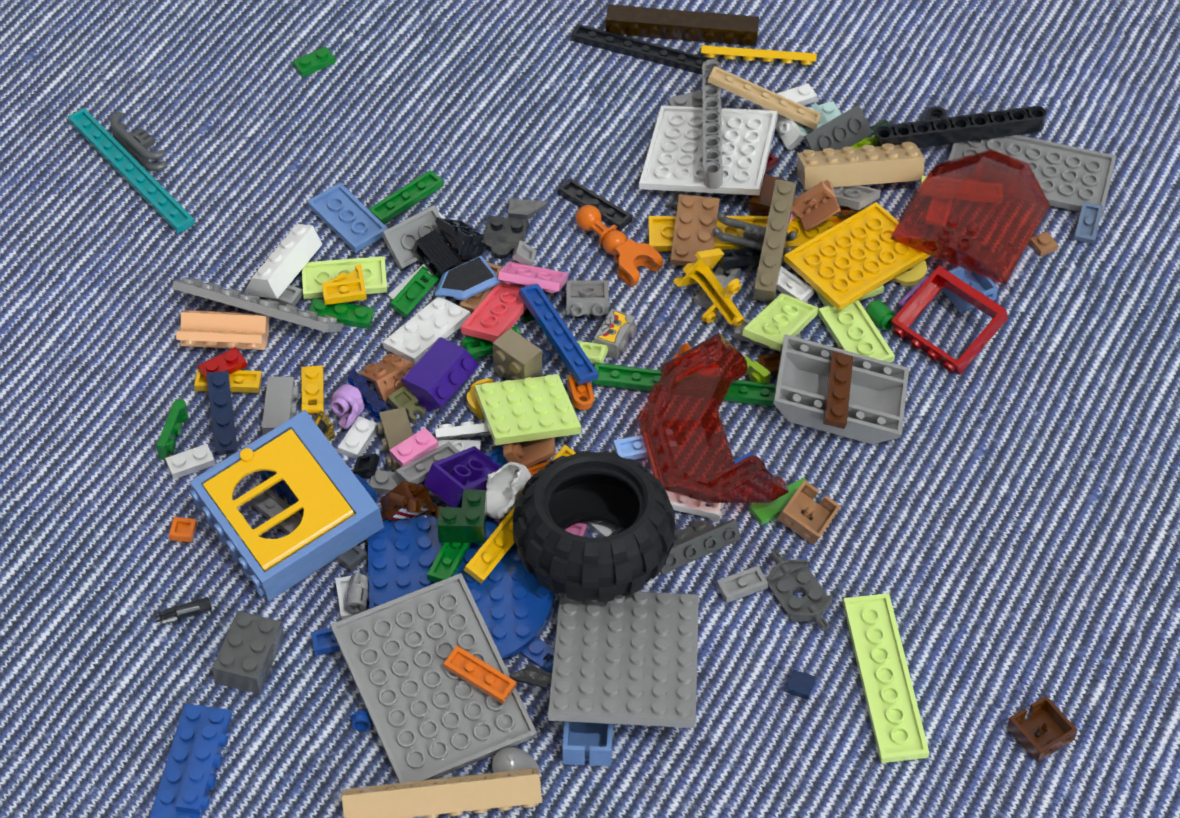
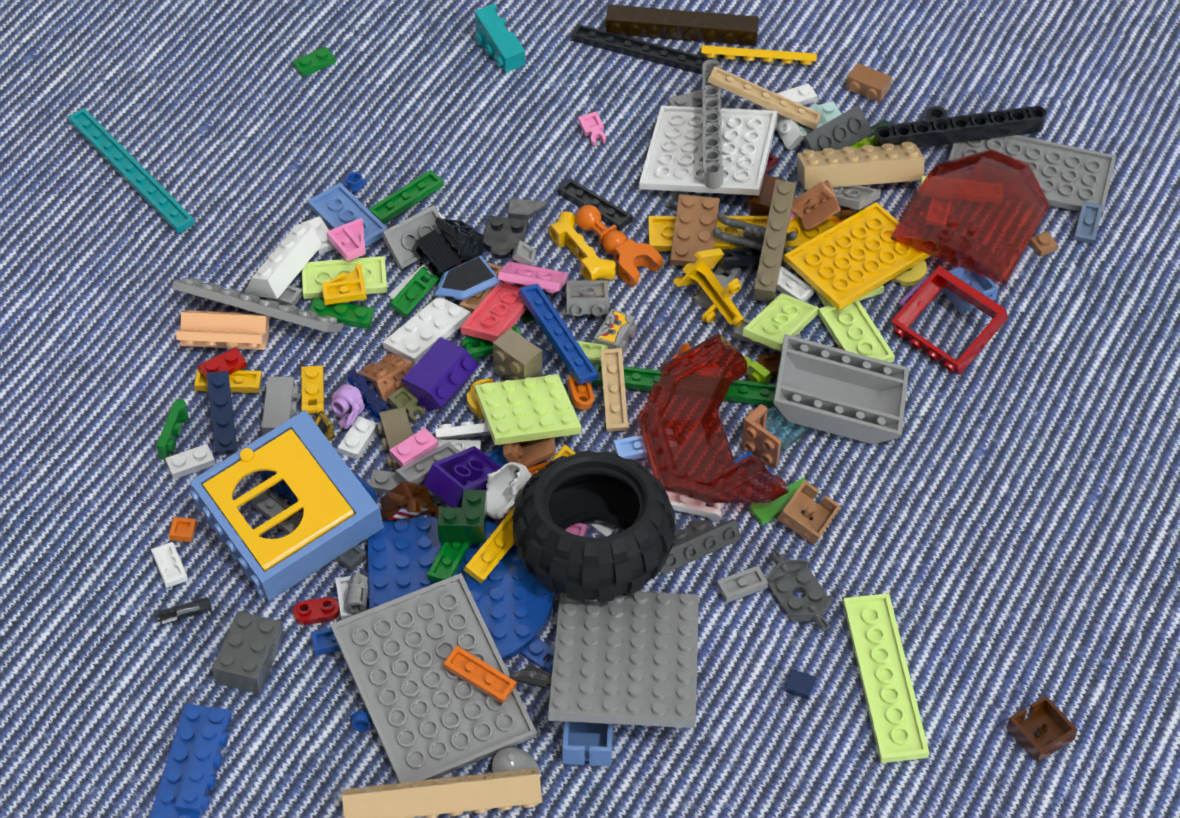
(137, 144): dark grey piece -> none
(169, 564): none -> white plate
(316, 611): none -> red plate
(321, 230): none -> white plate
(349, 239): none -> bright pink wing
(354, 181): none -> blue plate
(366, 465): black tile -> none
(497, 40): none -> teal wedge
(591, 265): none -> yellow plate
(592, 125): none -> bright pink plate
(614, 390): none -> tan plate
(758, 439): none -> nougat bracket
(784, 430): none -> clear light blue tile
(838, 390): reddish brown plate -> none
(868, 82): none -> medium nougat brick
(880, 314): green brick -> none

